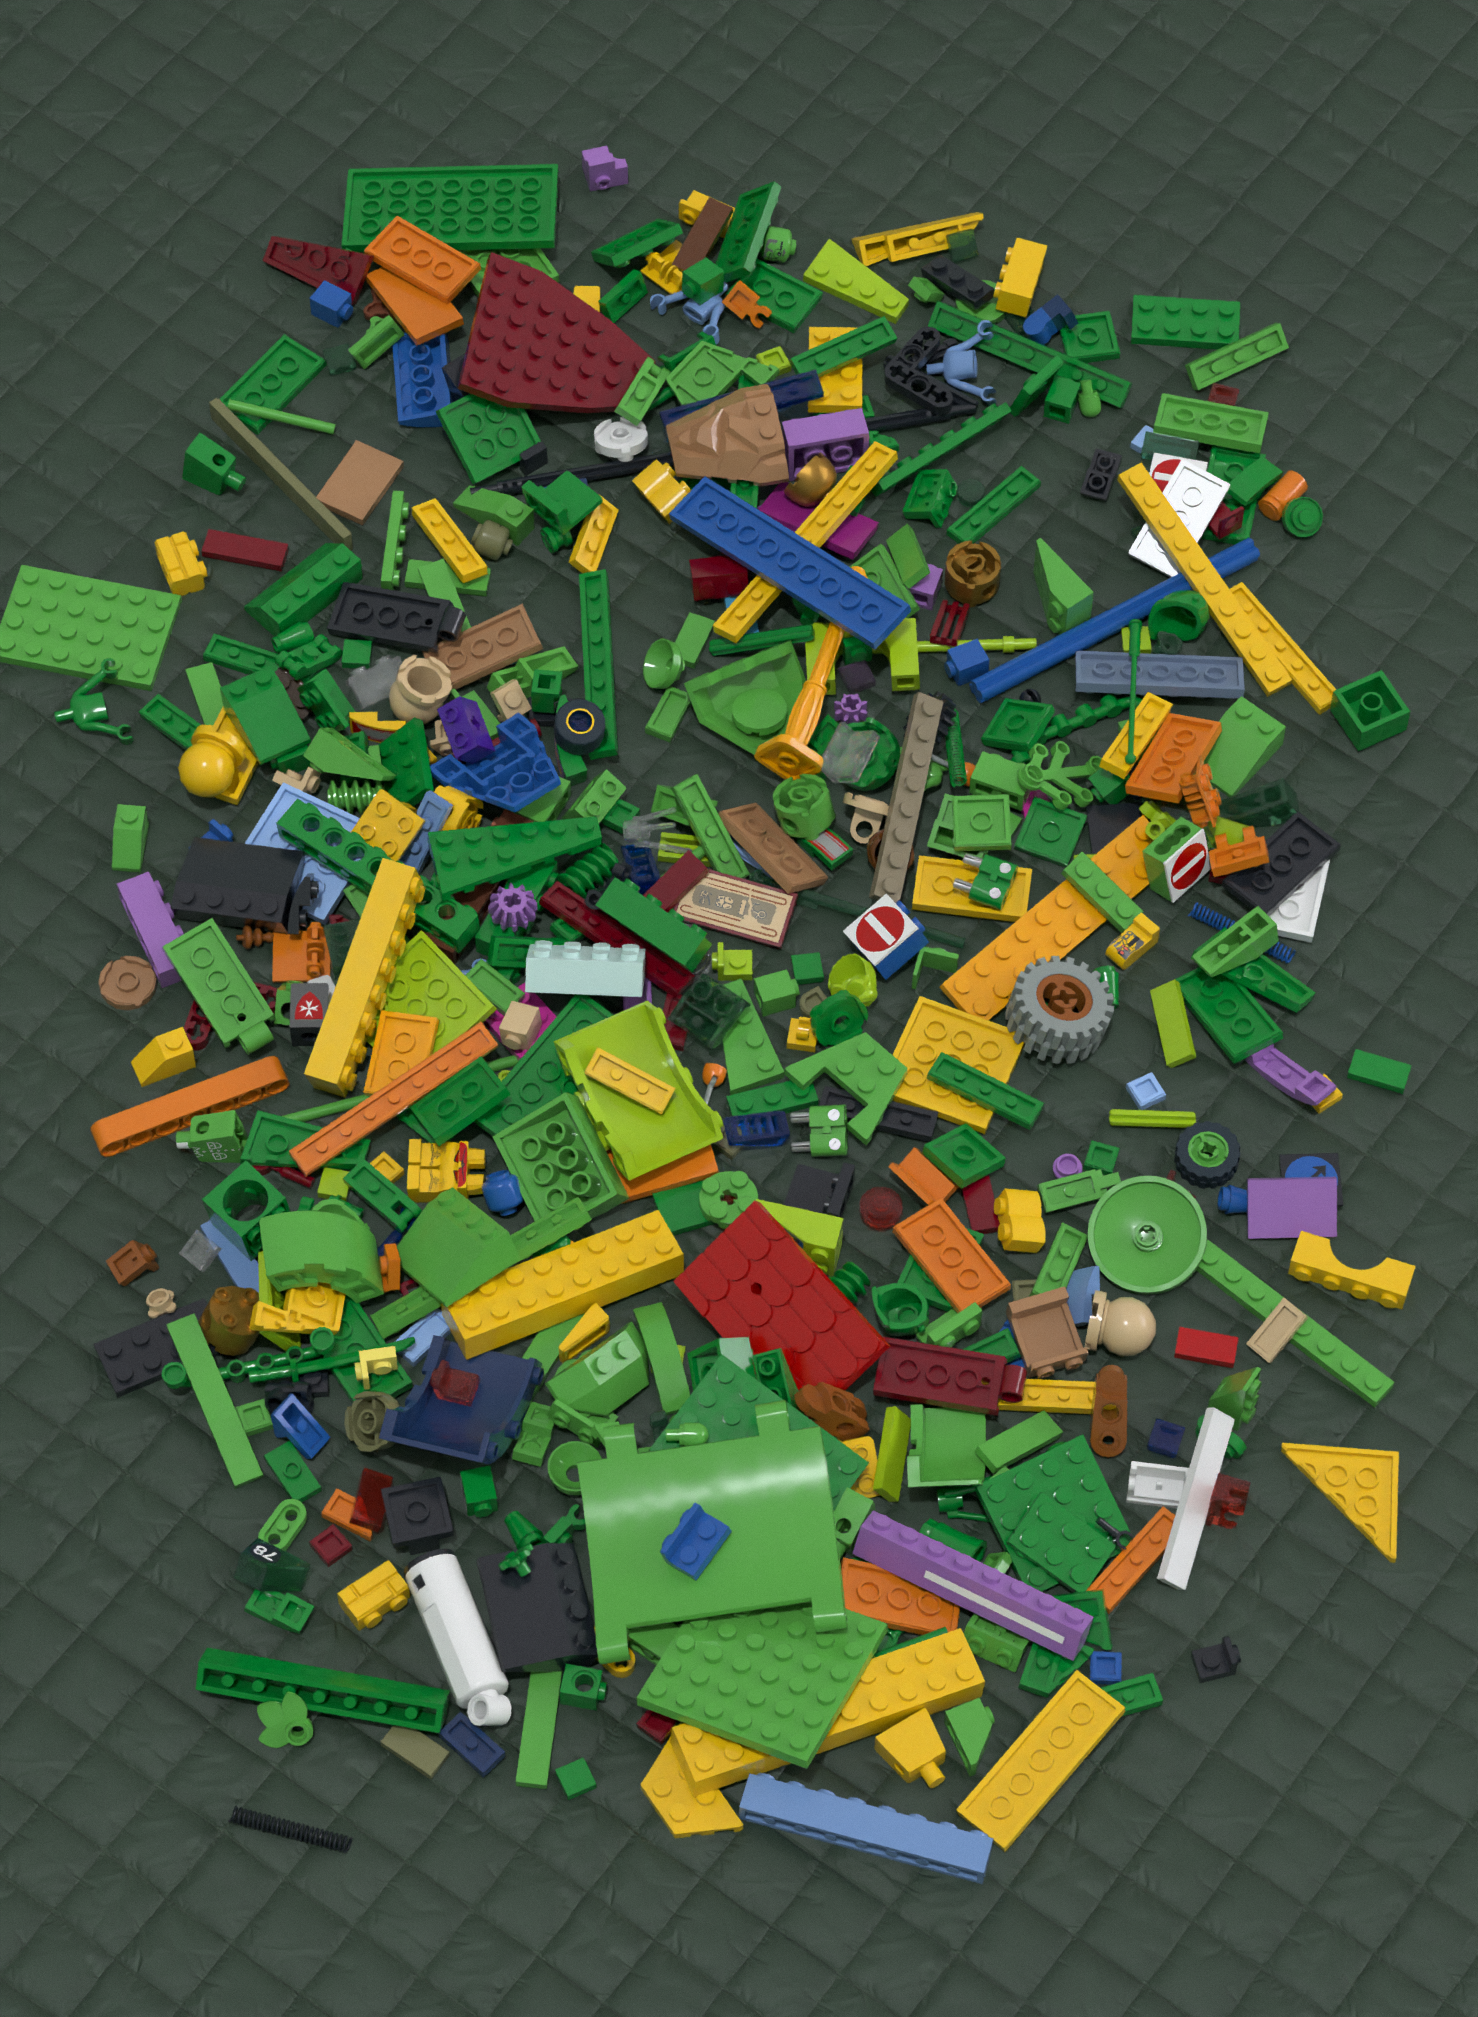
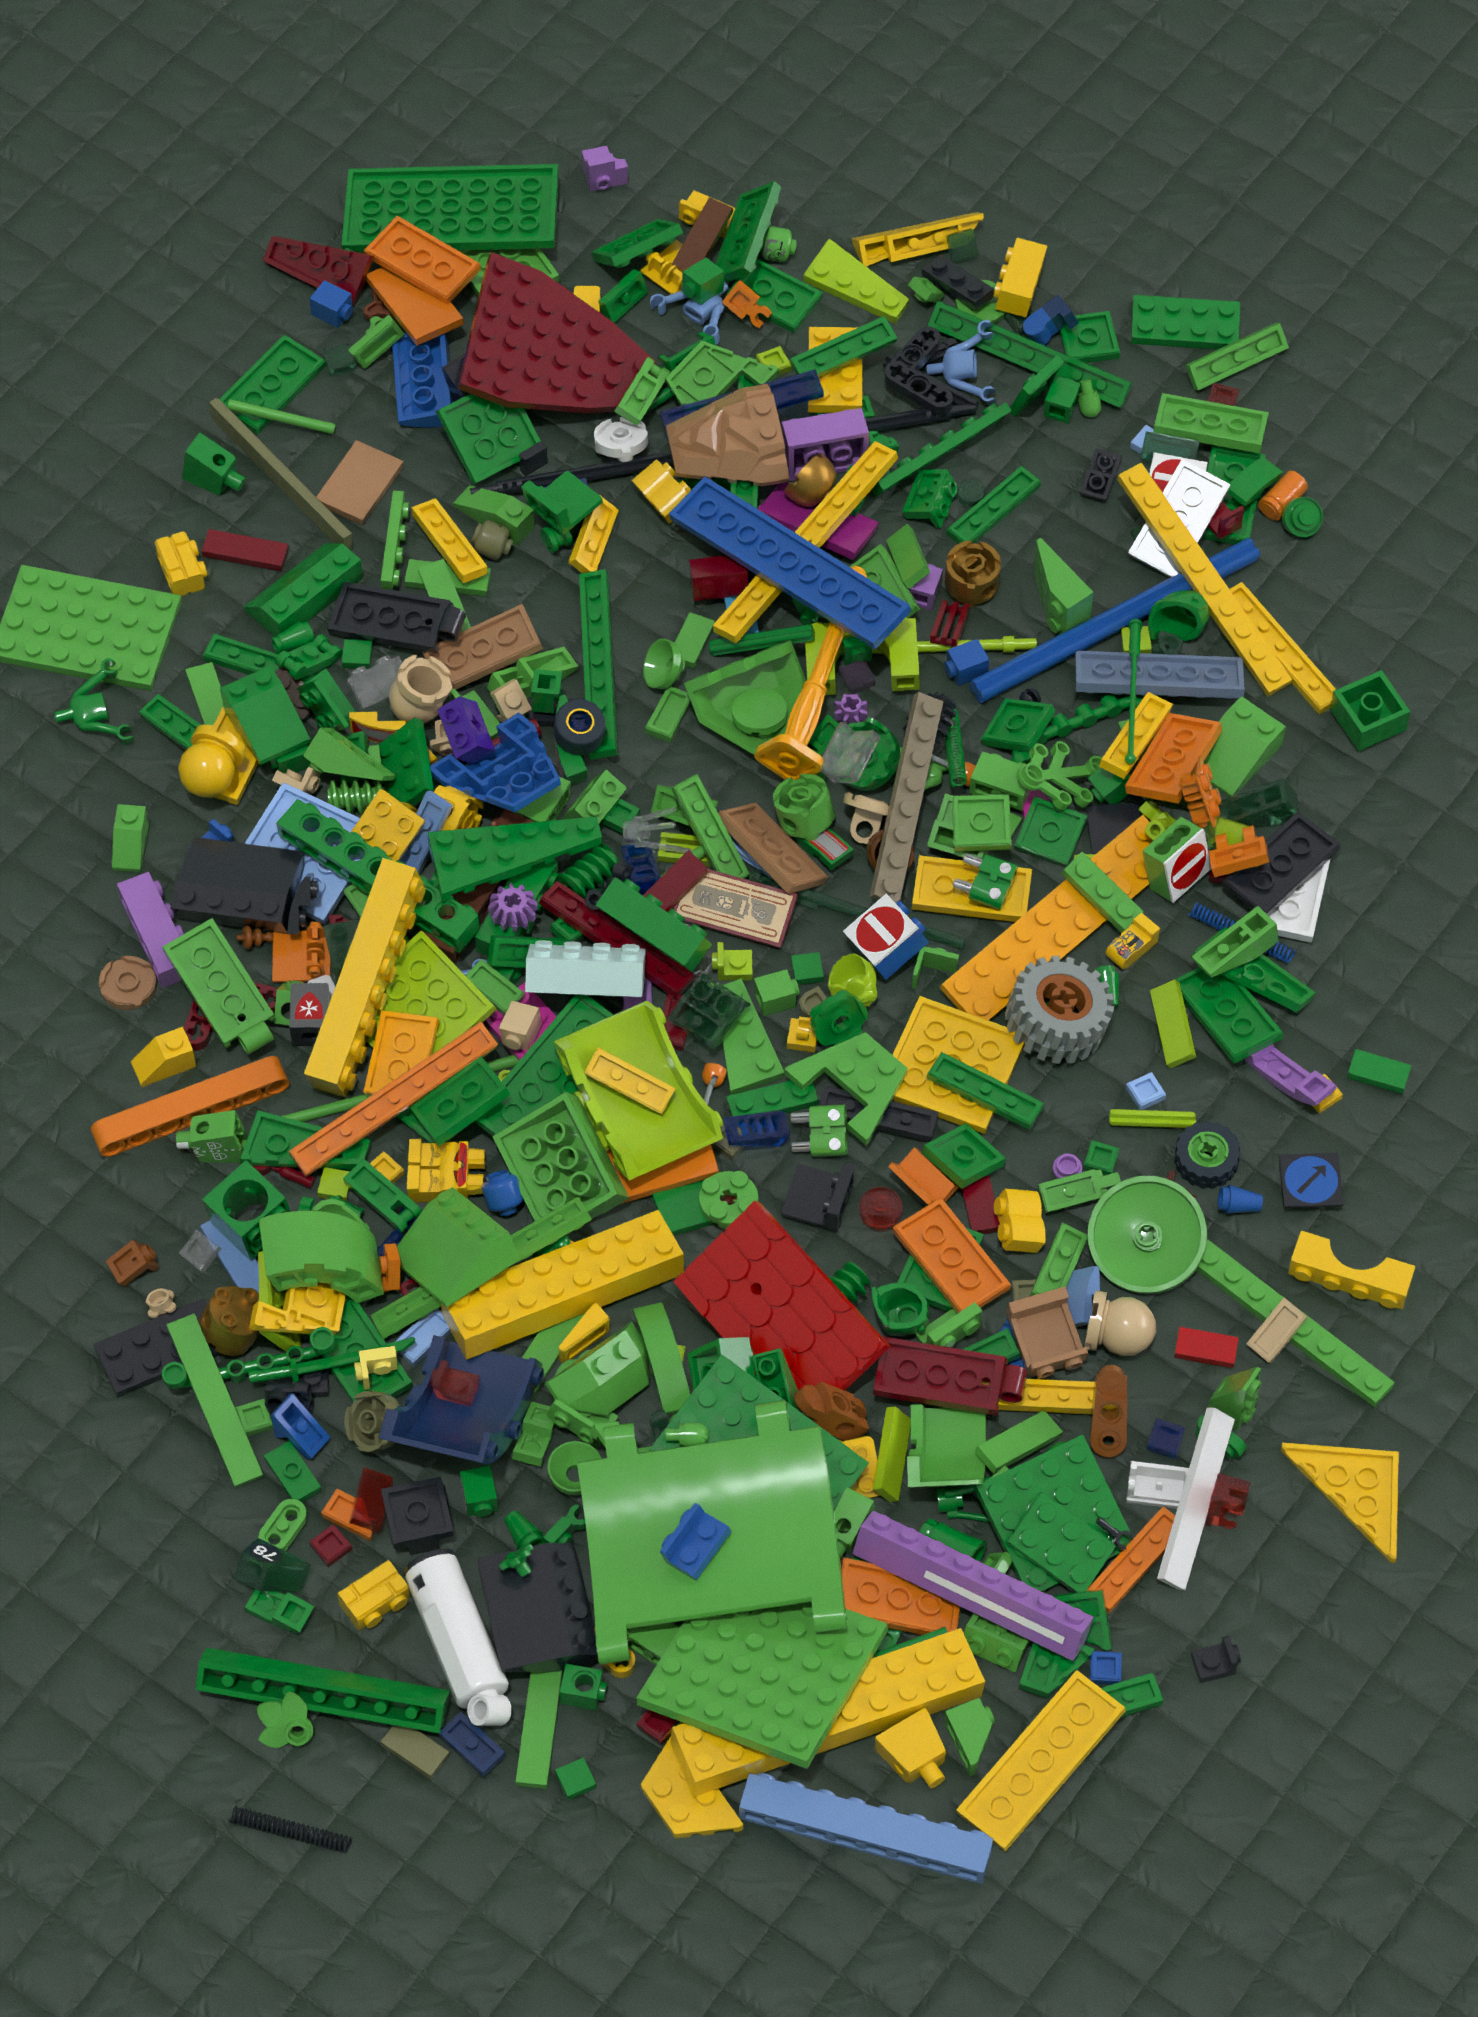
(814, 1232): lime slope -> none
(1290, 1206): medium lavender tile -> none

